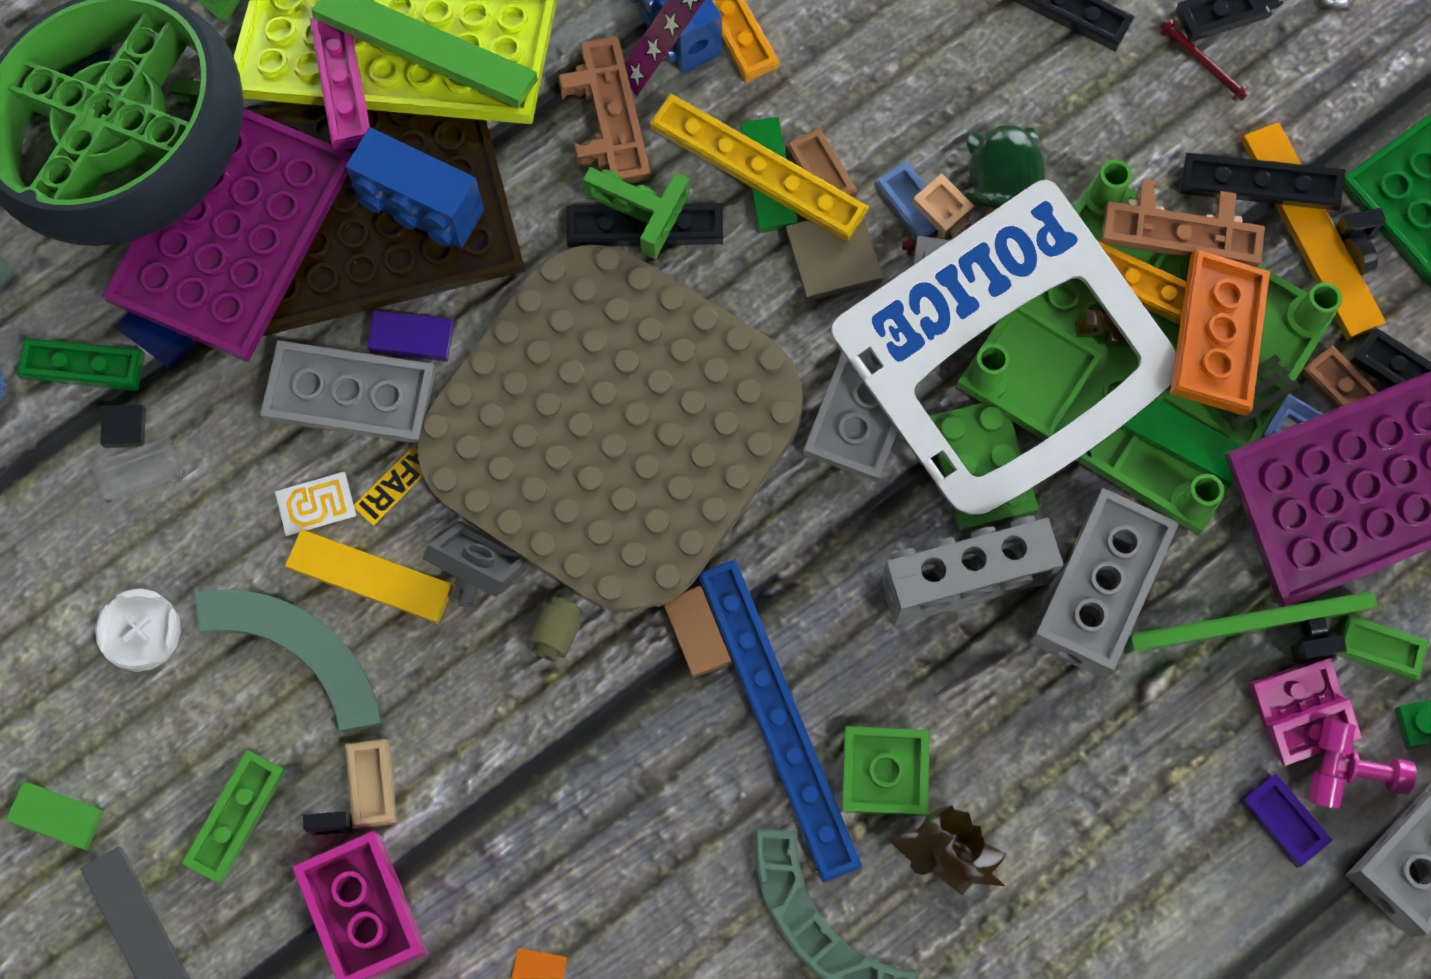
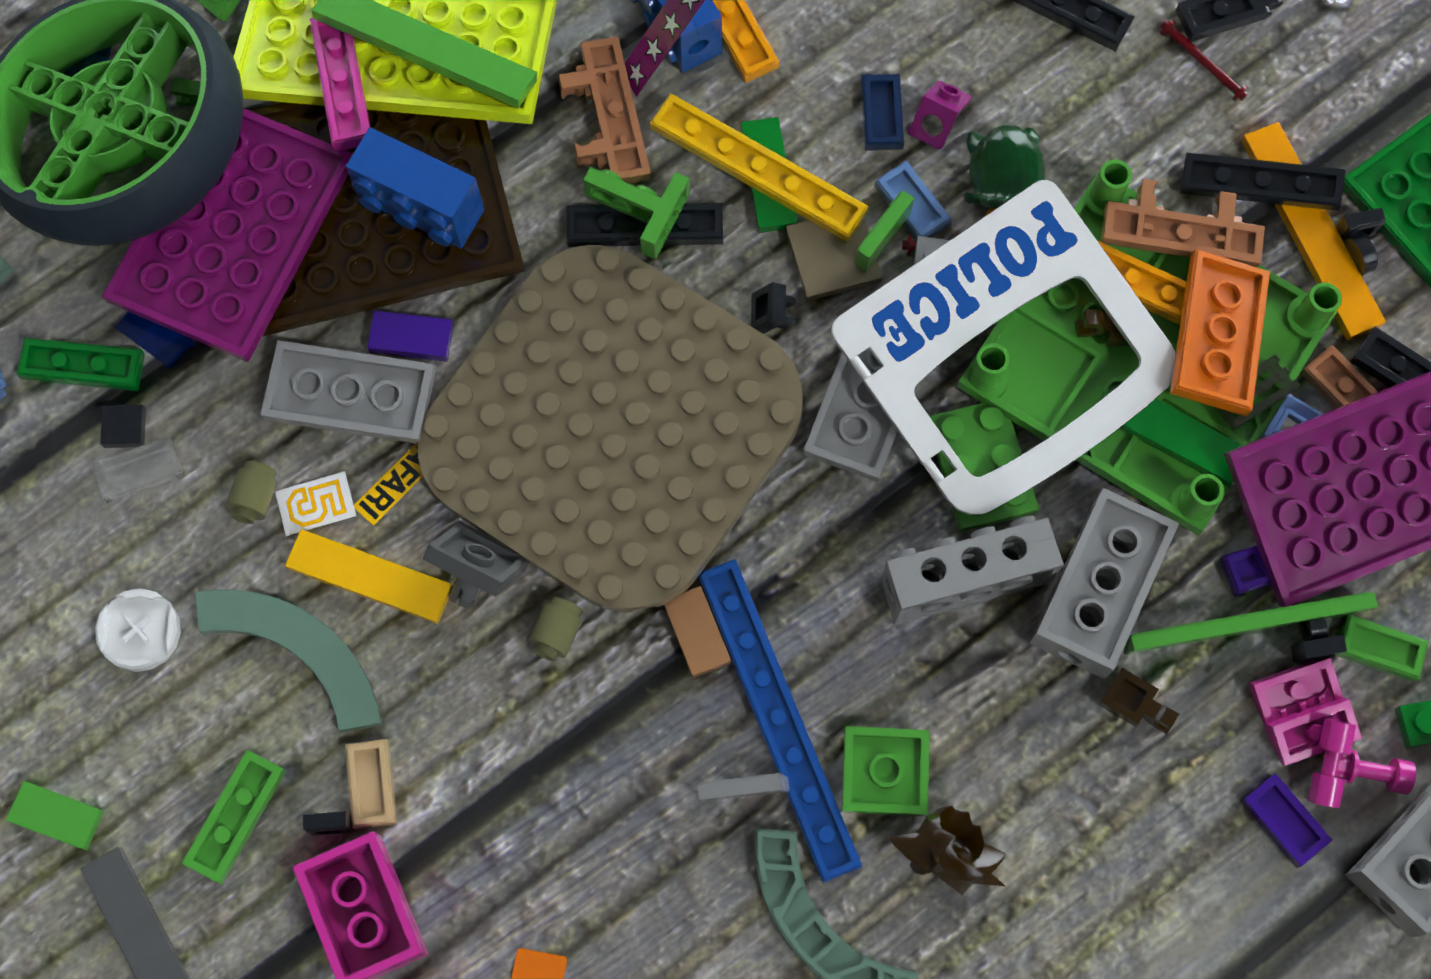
(251, 492): none -> olive brick
(743, 787): none -> light grey tile
(769, 308): none -> black tile
(818, 157): medium nougat tile -> none
(882, 112): none -> dark blue tile
(884, 231): none -> bright green tile
(944, 207): light nougat bracket -> none
(945, 103): none -> magenta bracket
(1133, 699): none -> dark brown plate
(1245, 571): none -> dark purple tile

